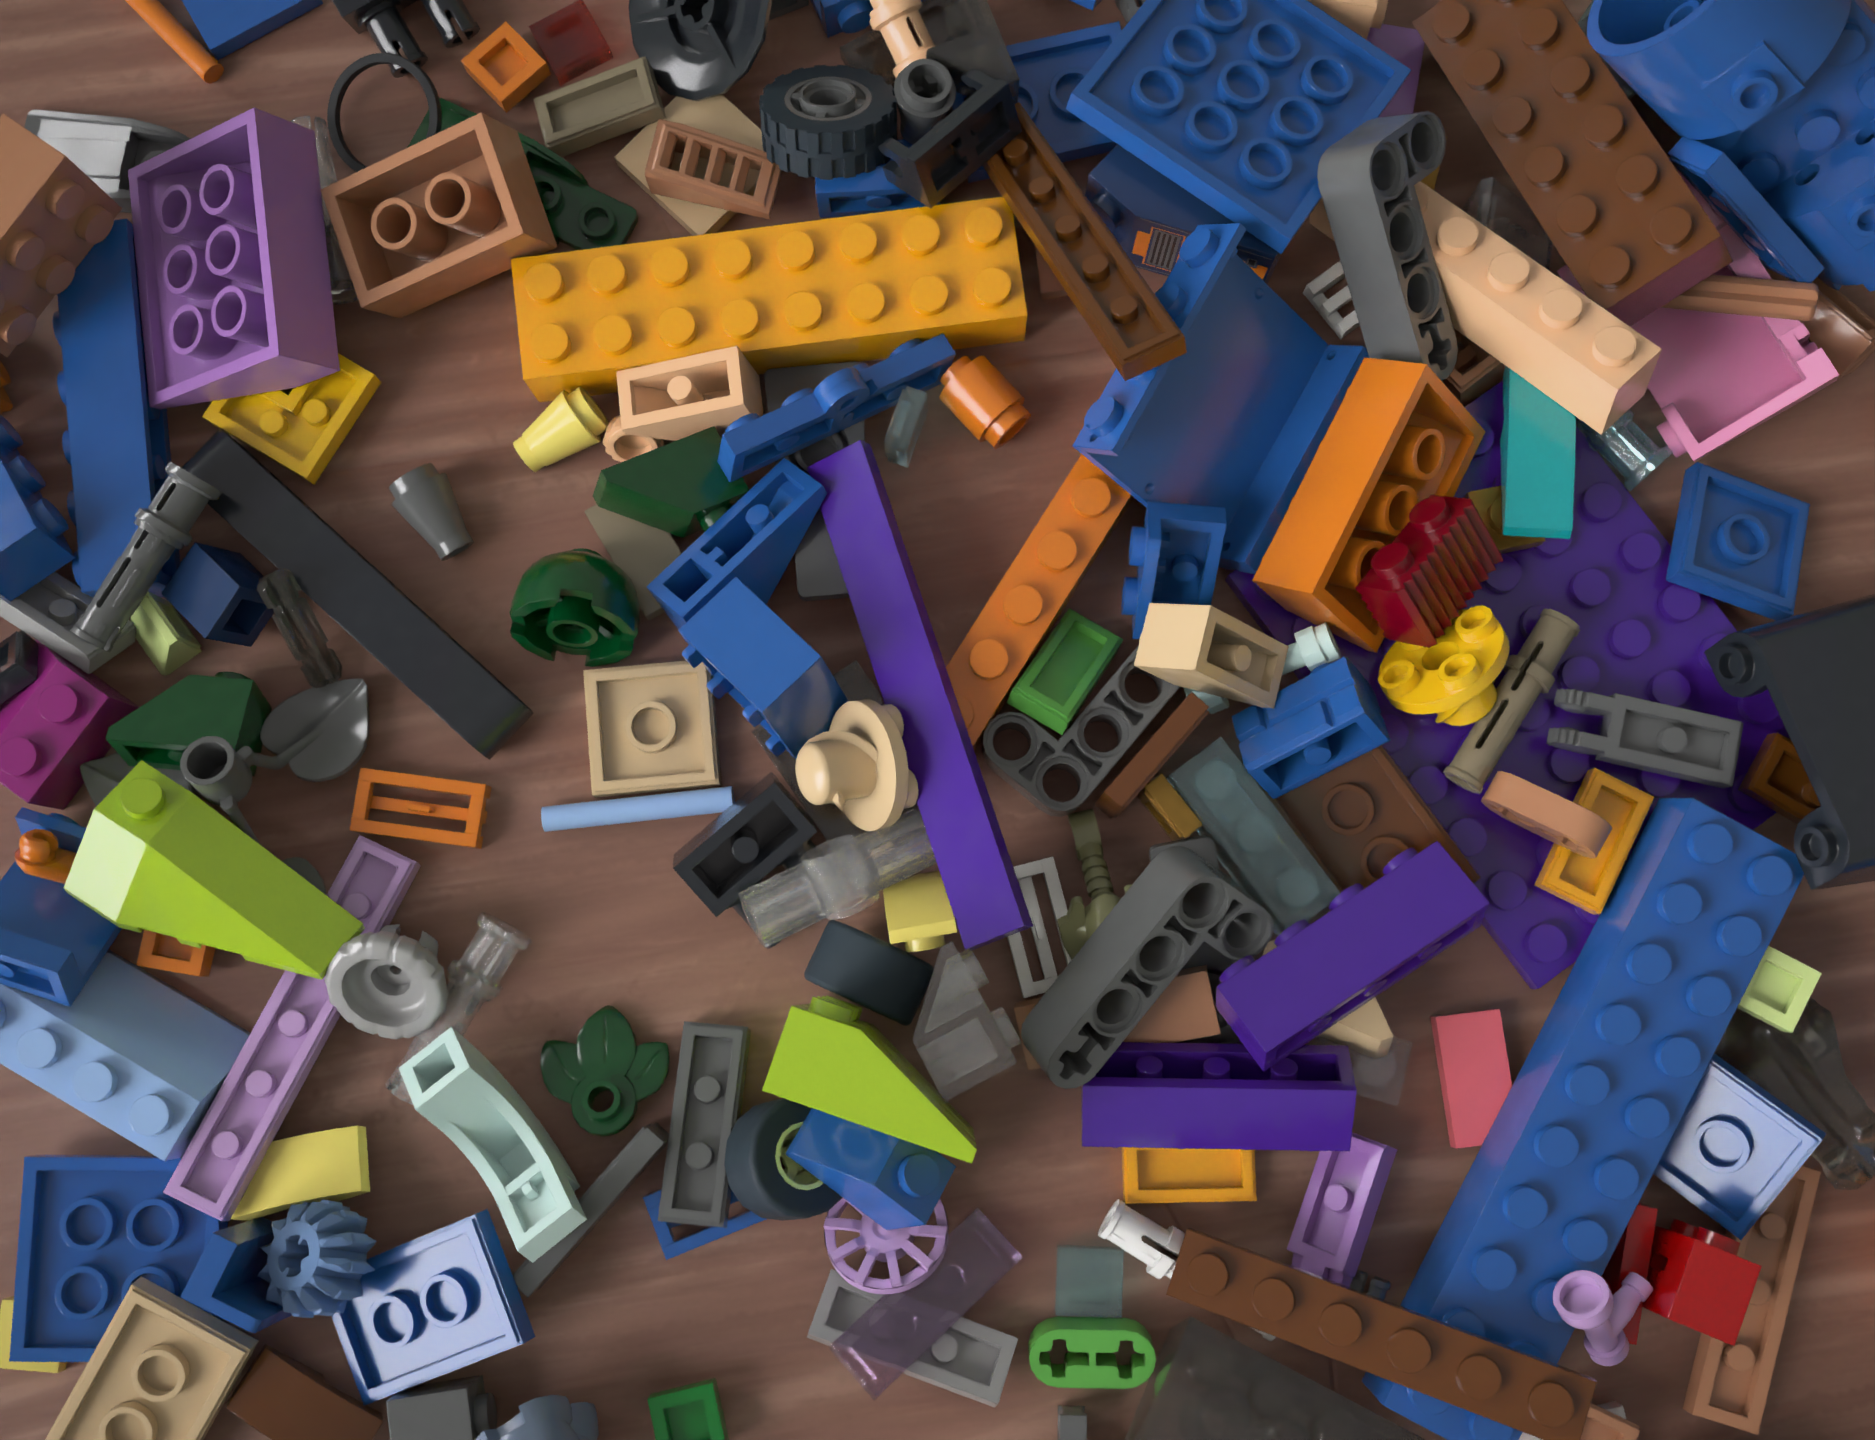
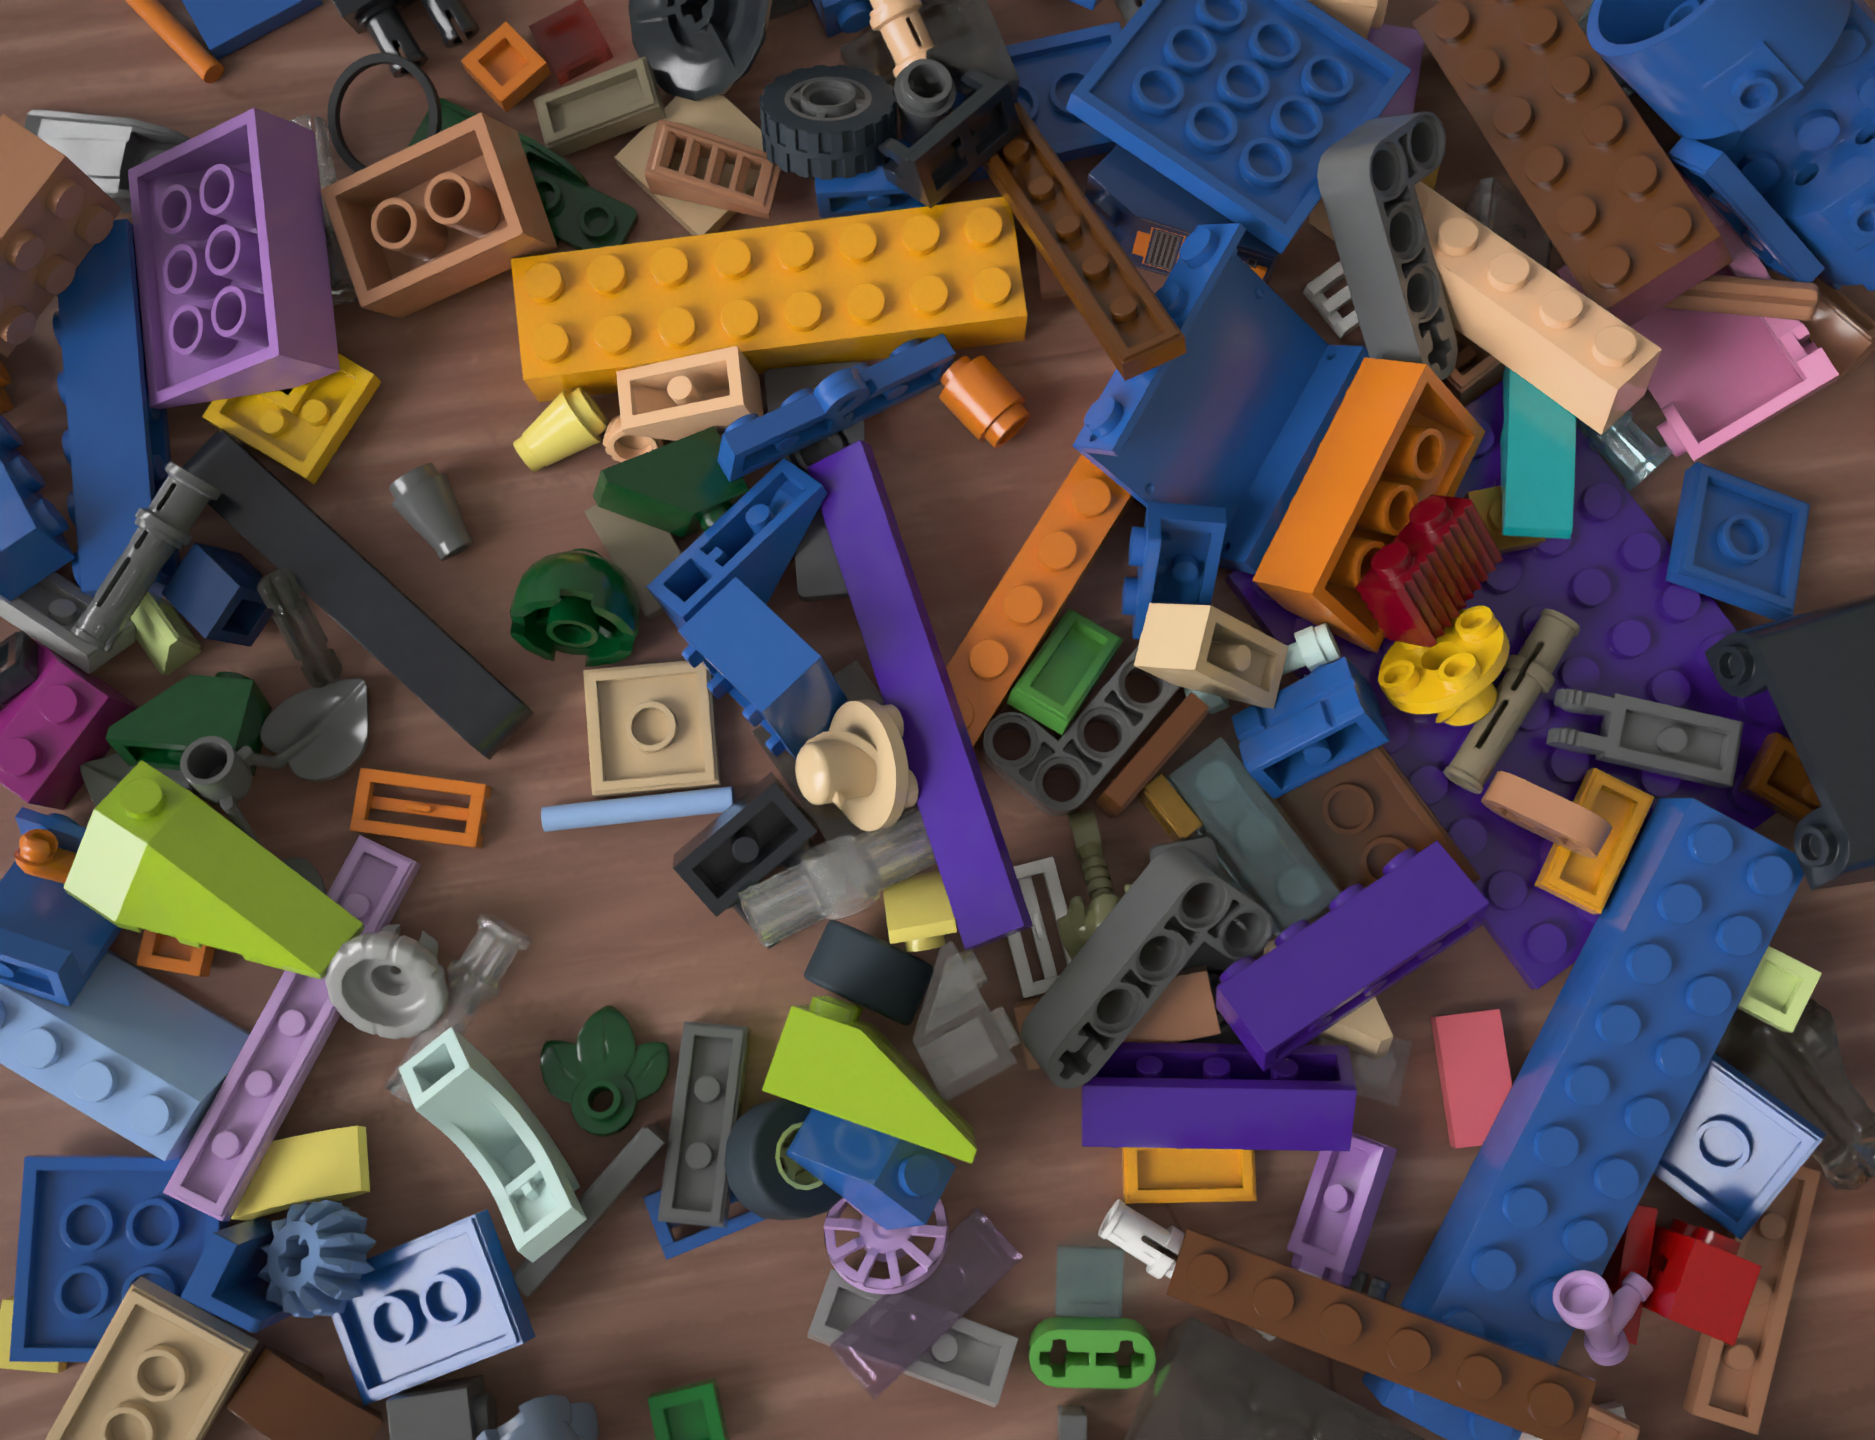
(906, 426): clear light blue tile -> none

